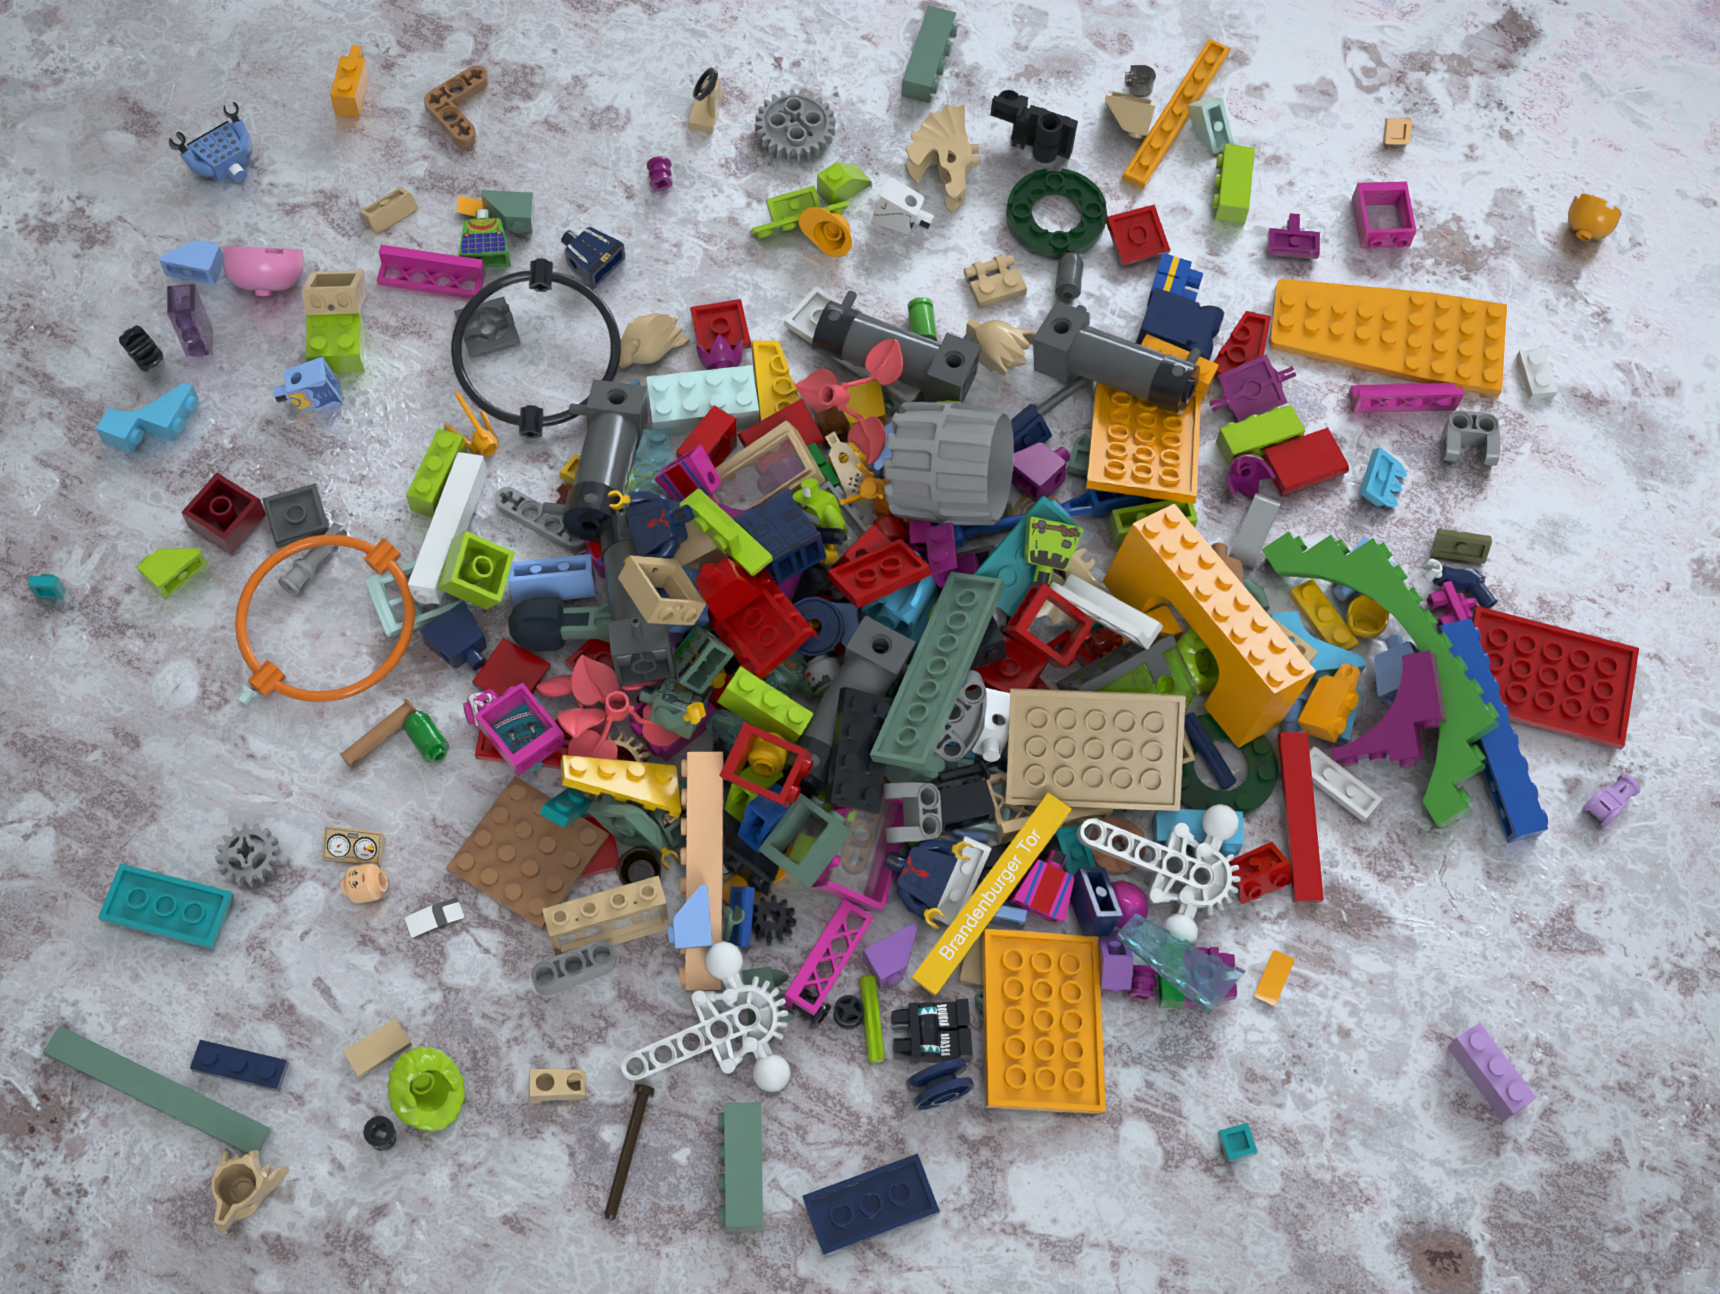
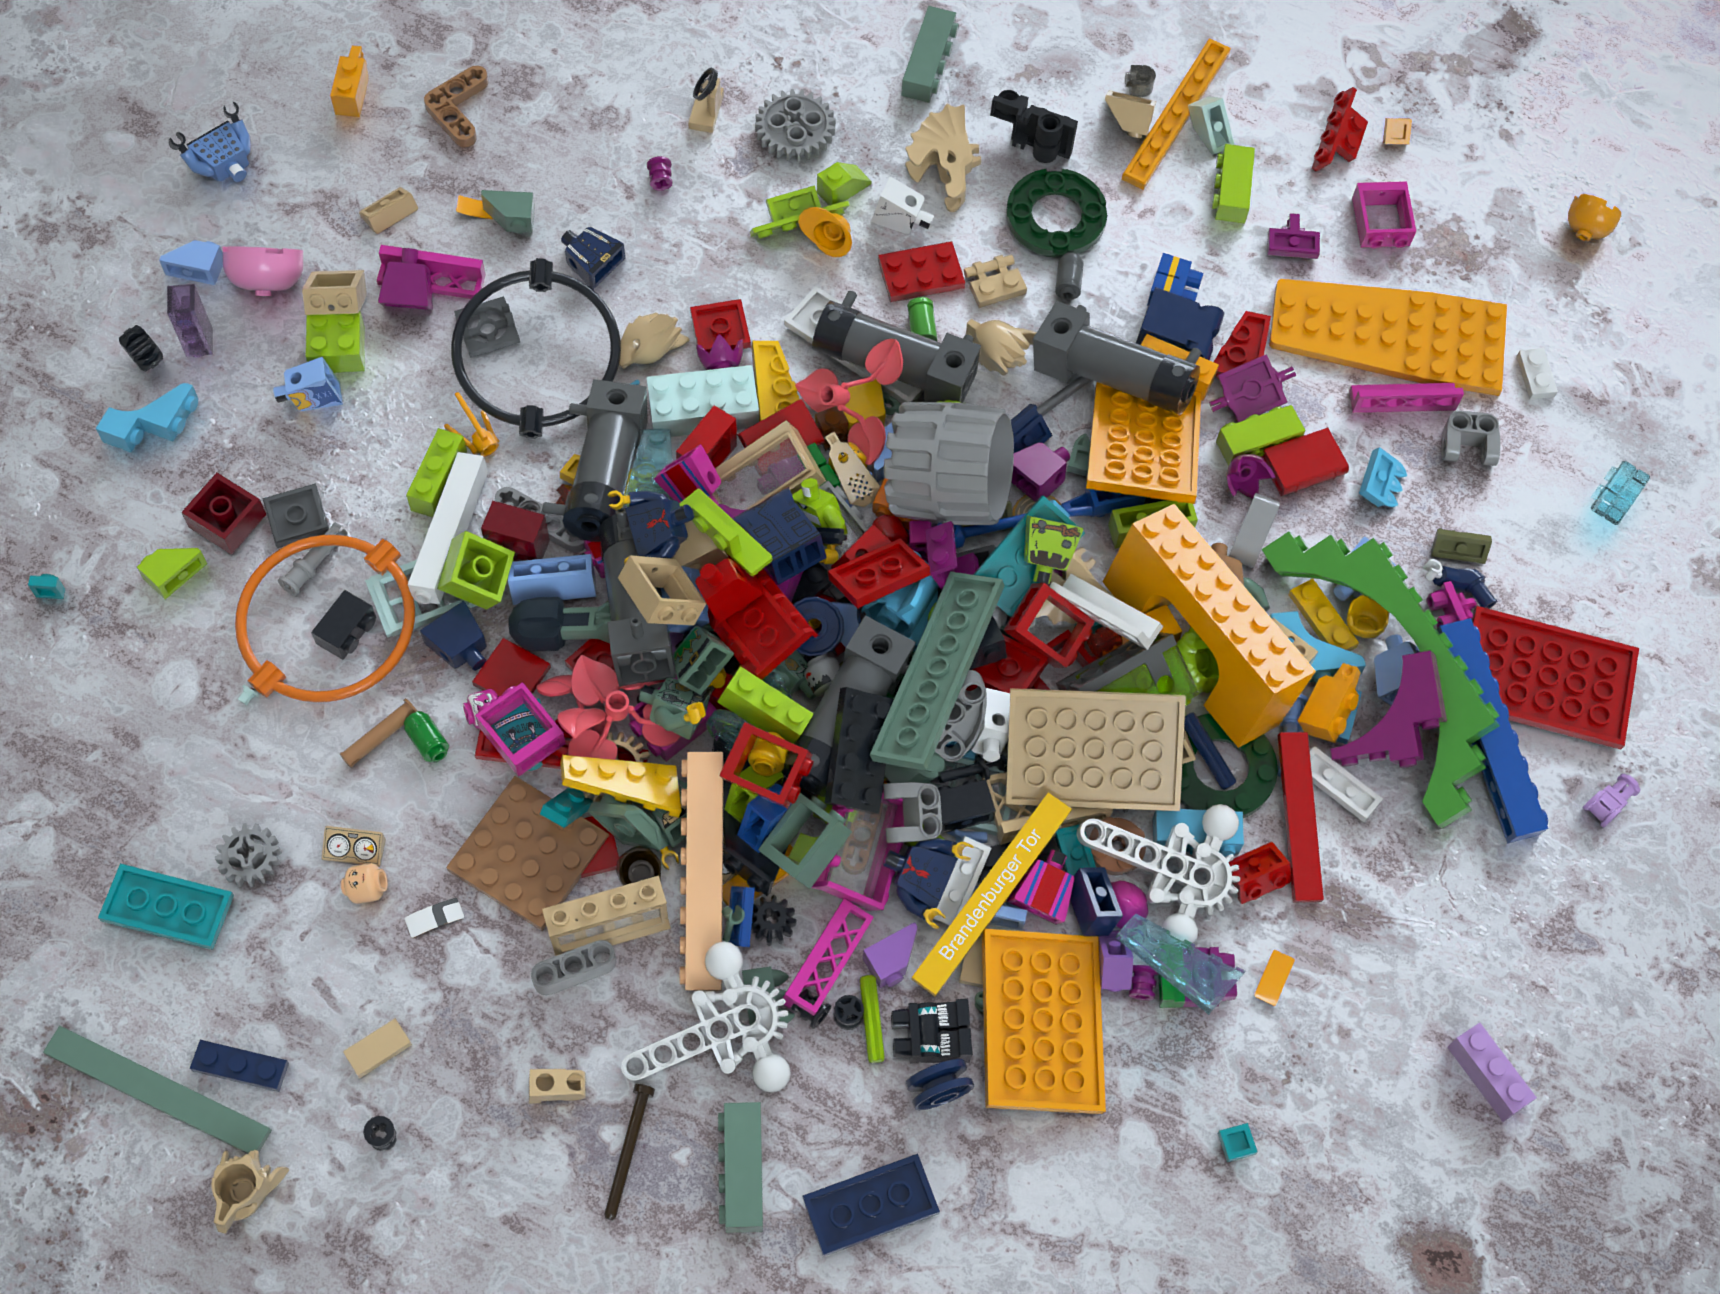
(344, 625): none -> black brick
(407, 283): none -> magenta torso
(426, 1089): lime piece -> none
(485, 240): torso -> none
(516, 530): none -> dark red brick
(692, 923): light blue slope -> none
(869, 488): light orange plant -> none
(921, 271): none -> red plate
(1137, 235): red plate -> none
(1342, 133): none -> red bracket
(1619, 493): none -> clear light blue brick

